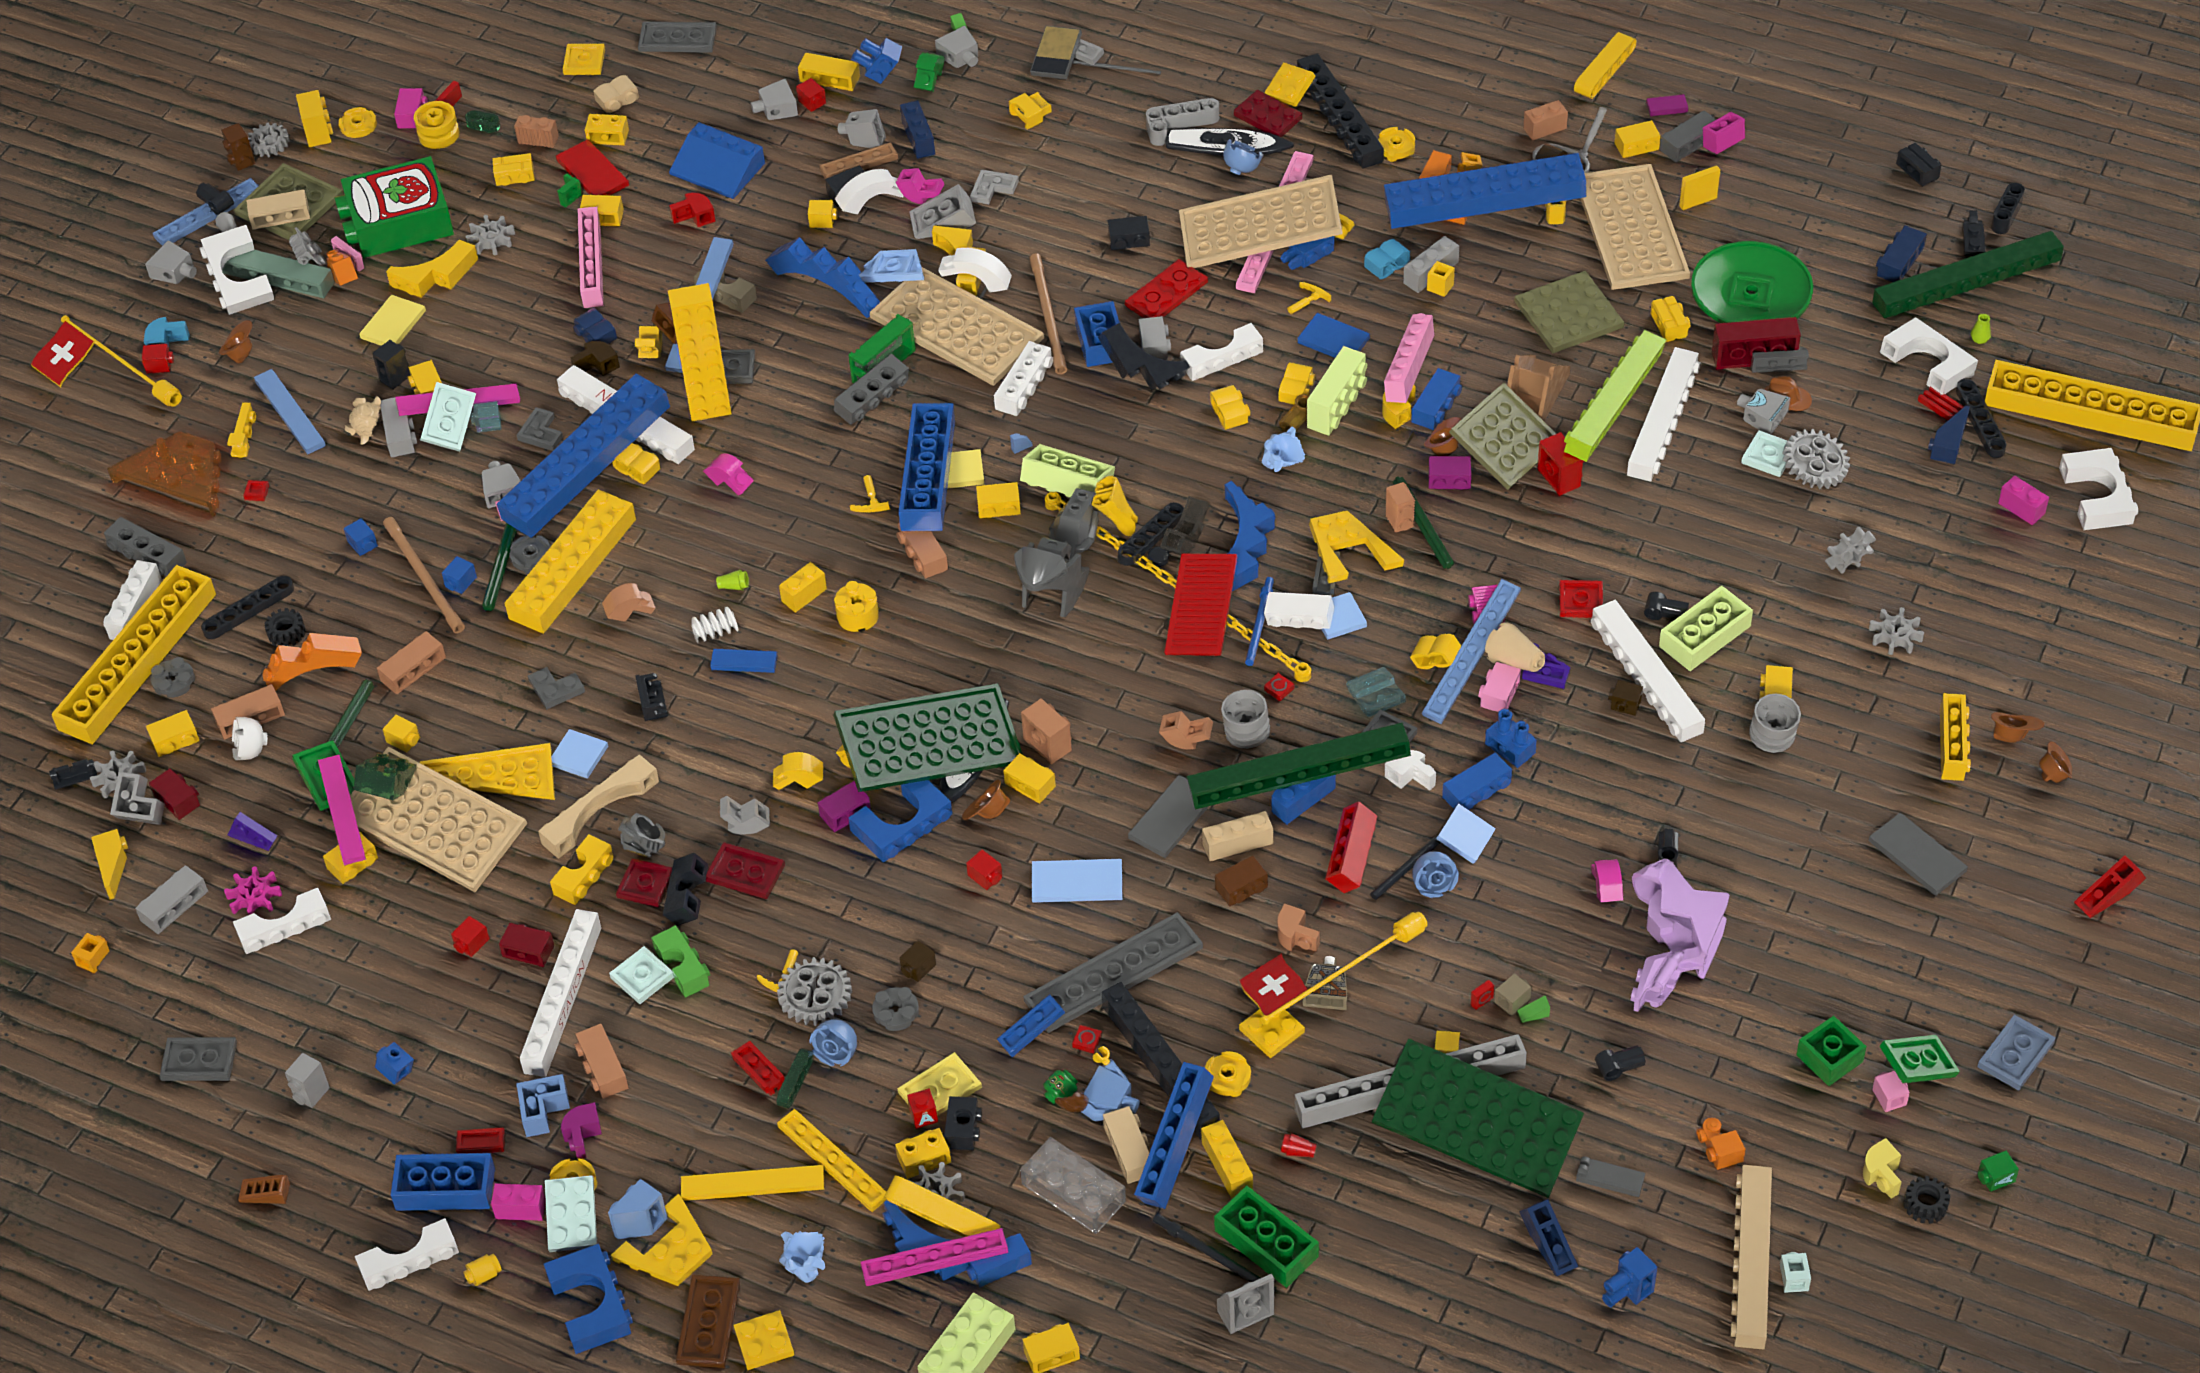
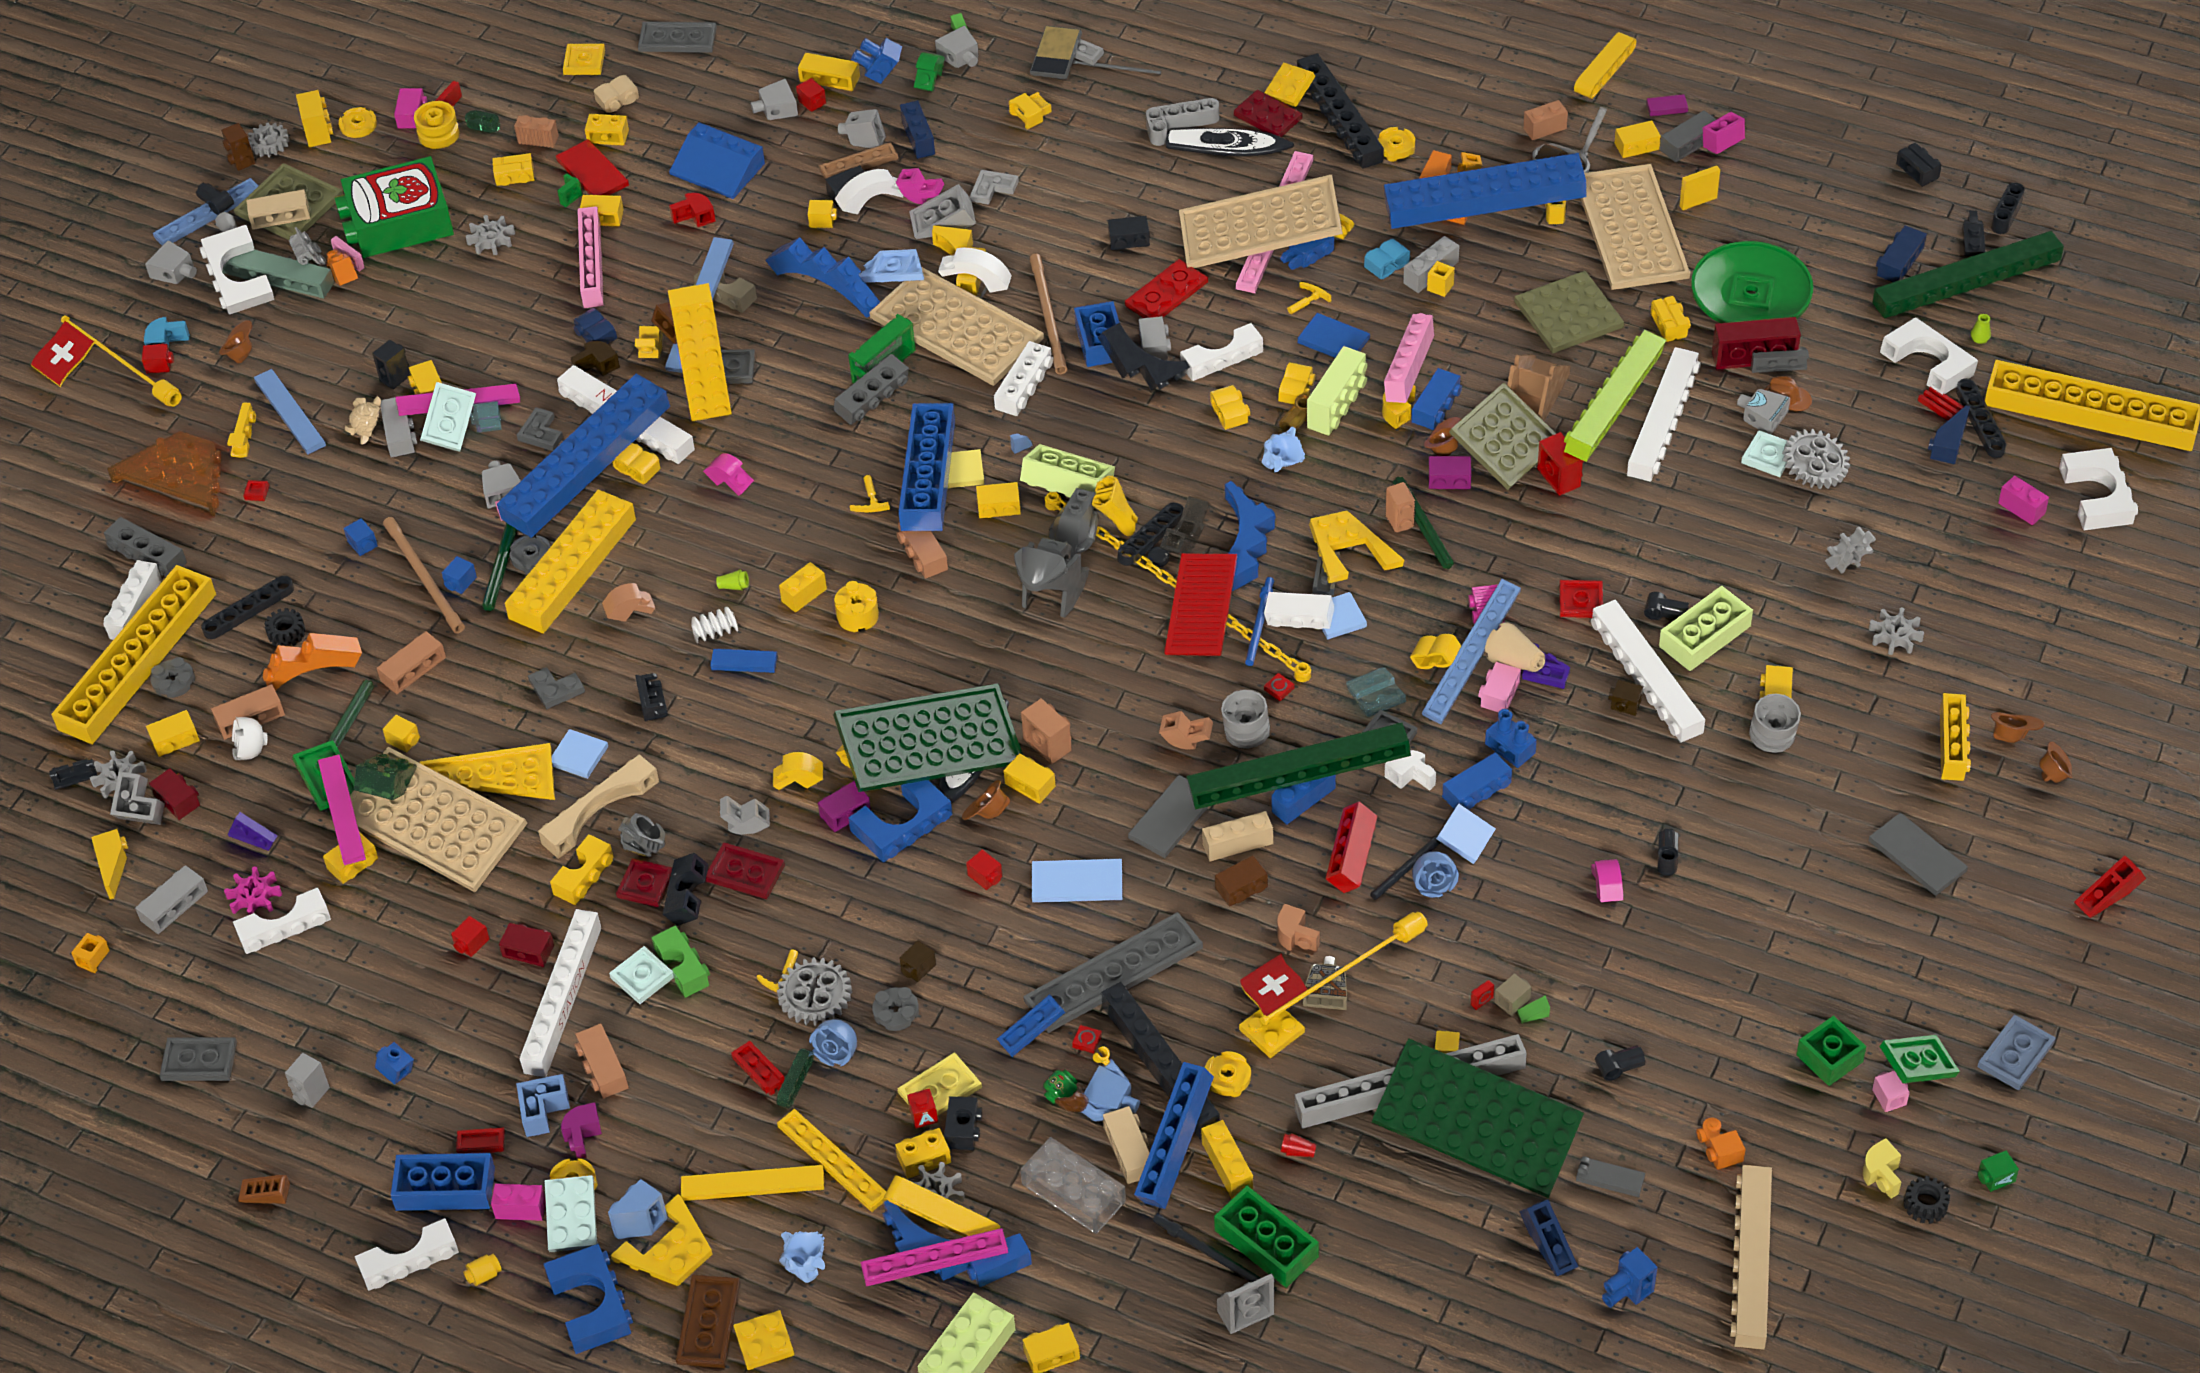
(392, 321): light yellow tile -> none
(443, 270): yellow arch -> none
(1241, 157): medium blue cylinder -> none
(1685, 921): lavender piece -> none
(1795, 1272): light aqua brick -> none

